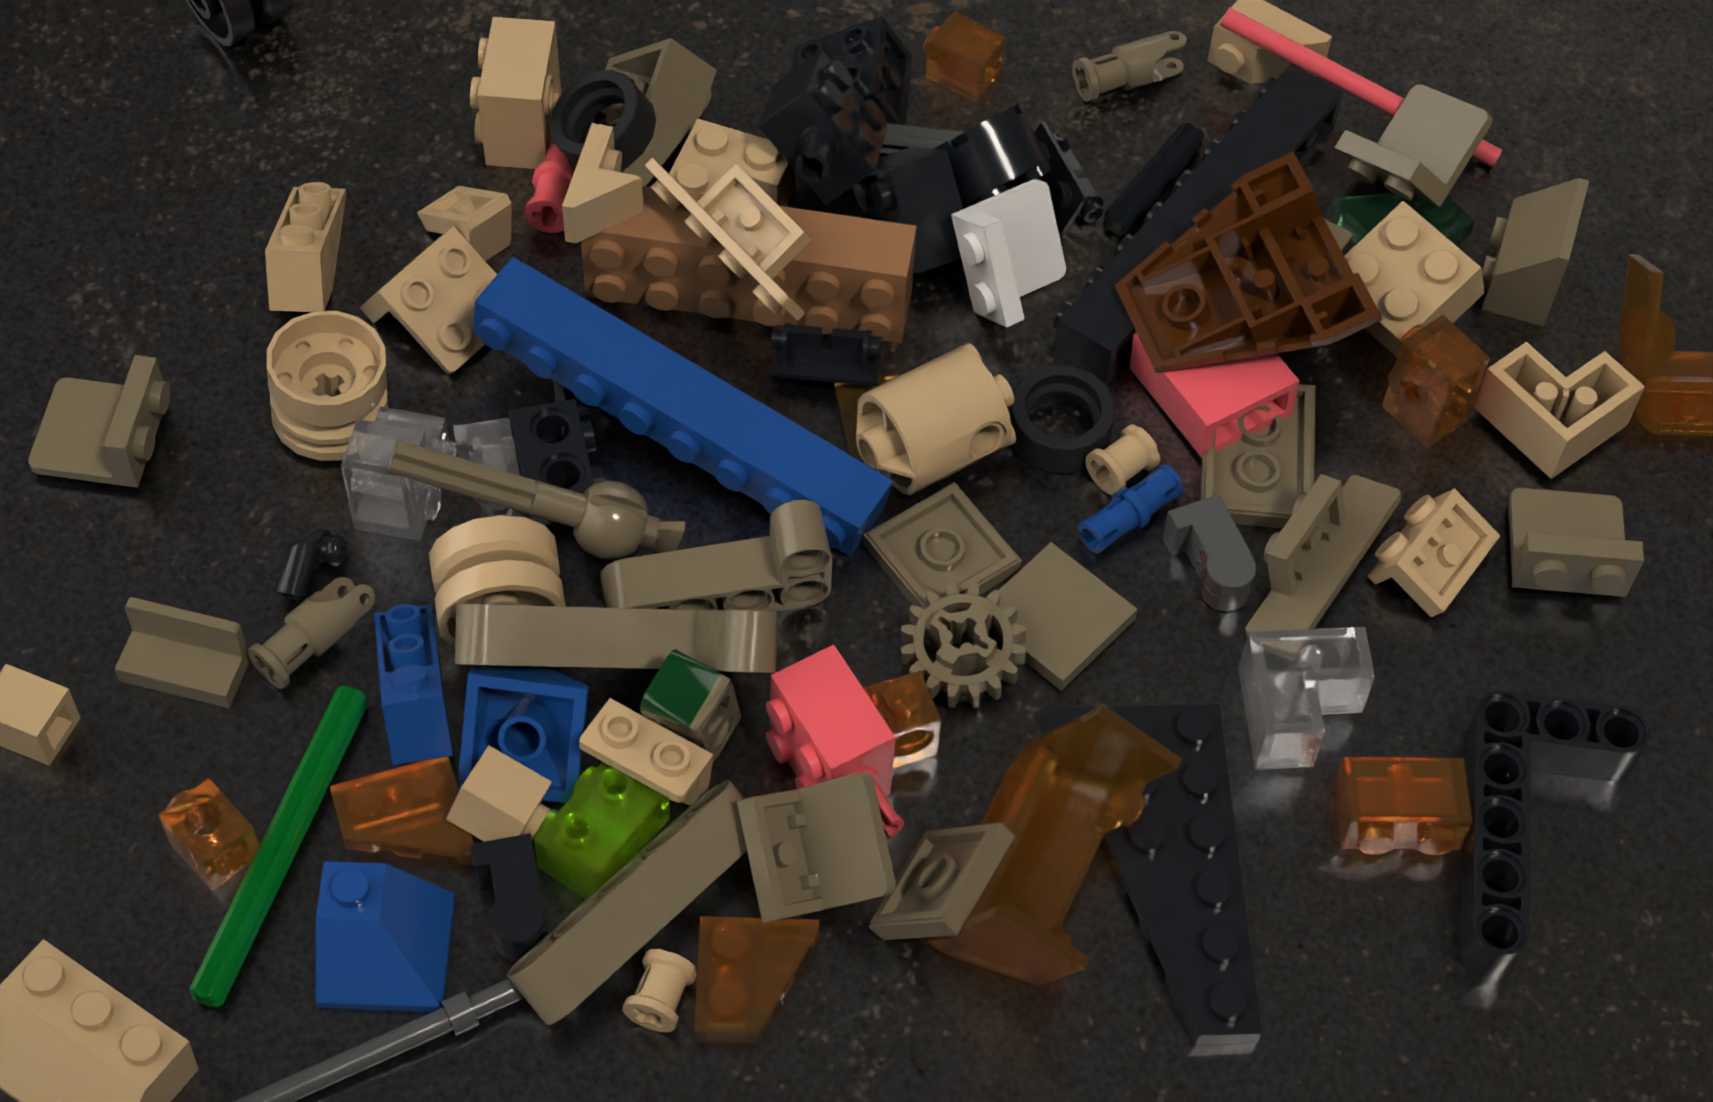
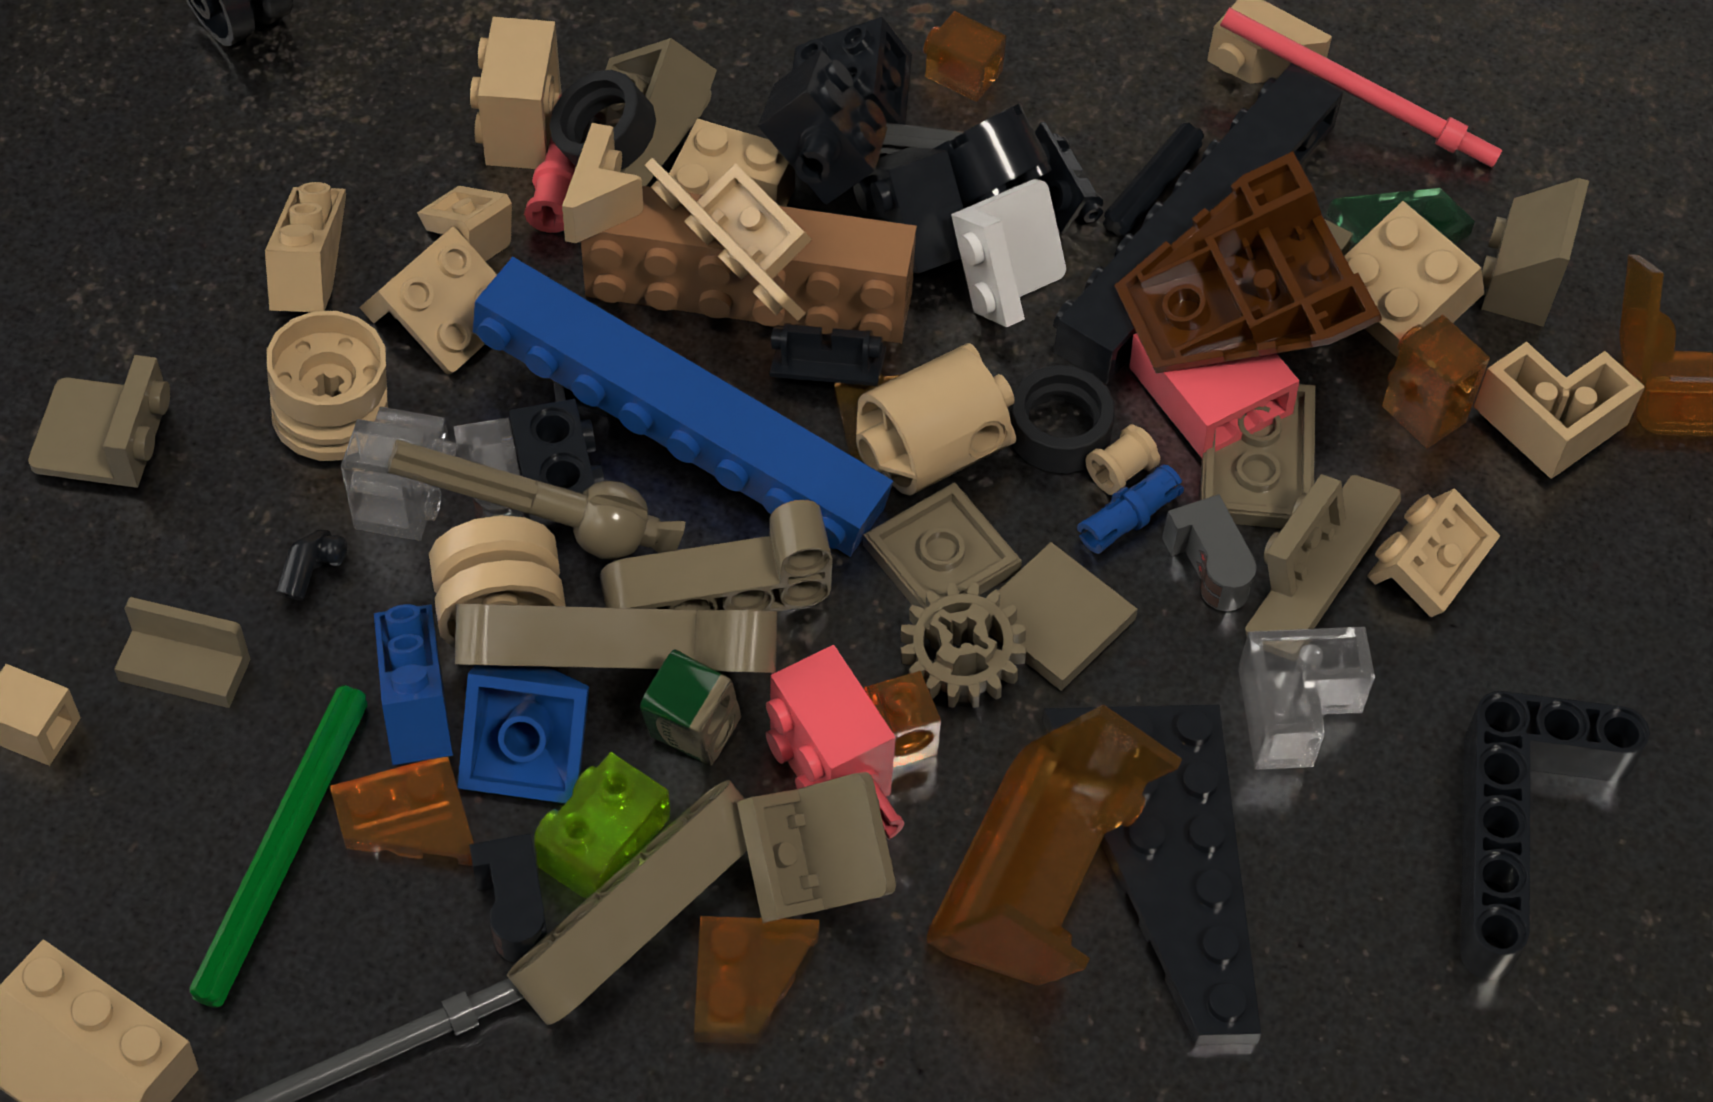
(215, 855): clear orange brick -> none
(311, 630): dark tan piece -> none
(381, 939): blue slope -> none
(500, 799): tan brick -> none
(648, 753): tan bracket -> none
(659, 990): tan bush -> none
(941, 882): dark tan tile -> none
(1128, 66): dark tan piece -> none
(1402, 804): clear orange brick -> none
(1421, 146): dark tan bracket -> none
(1571, 543): dark tan bracket -> none

